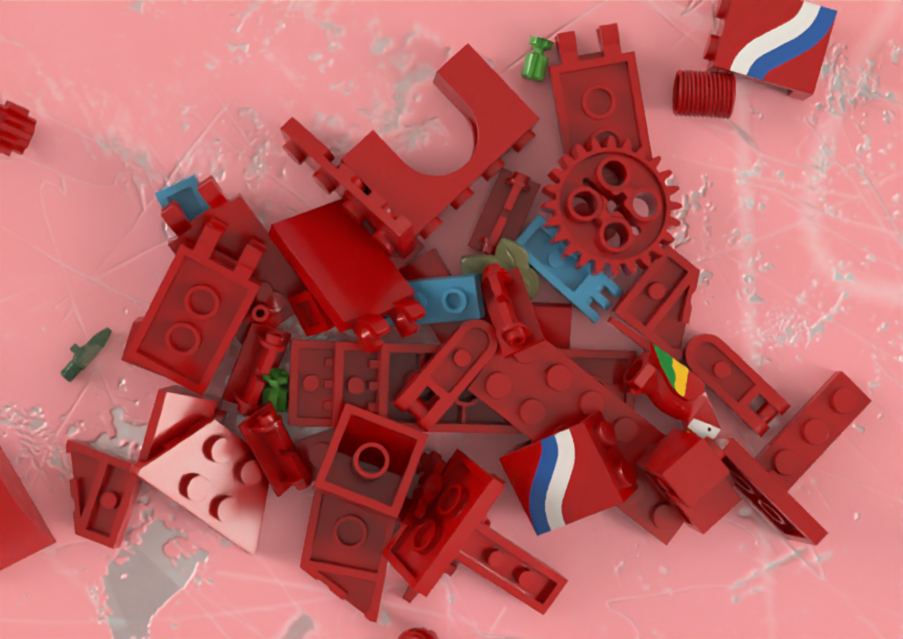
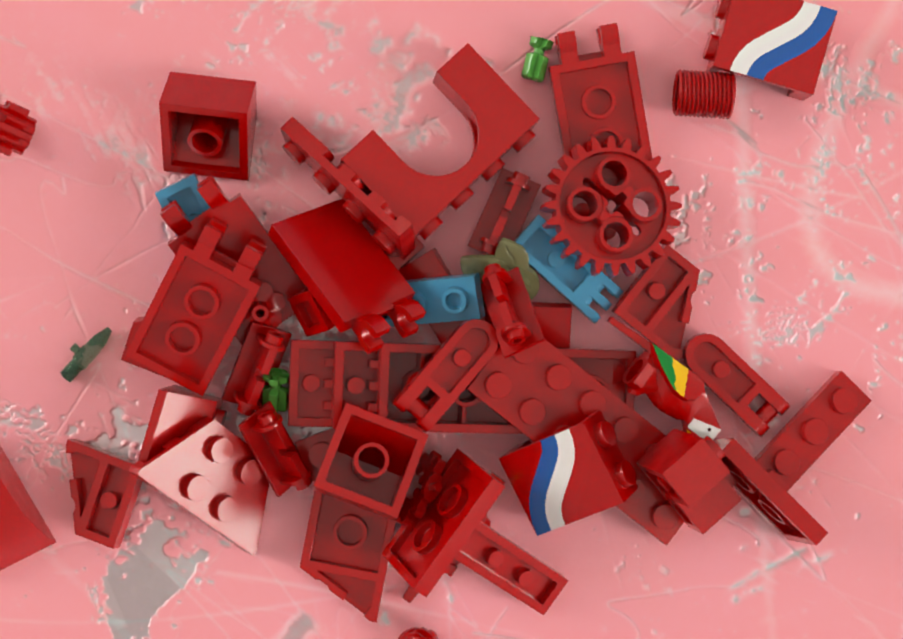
(208, 125): none -> red slope

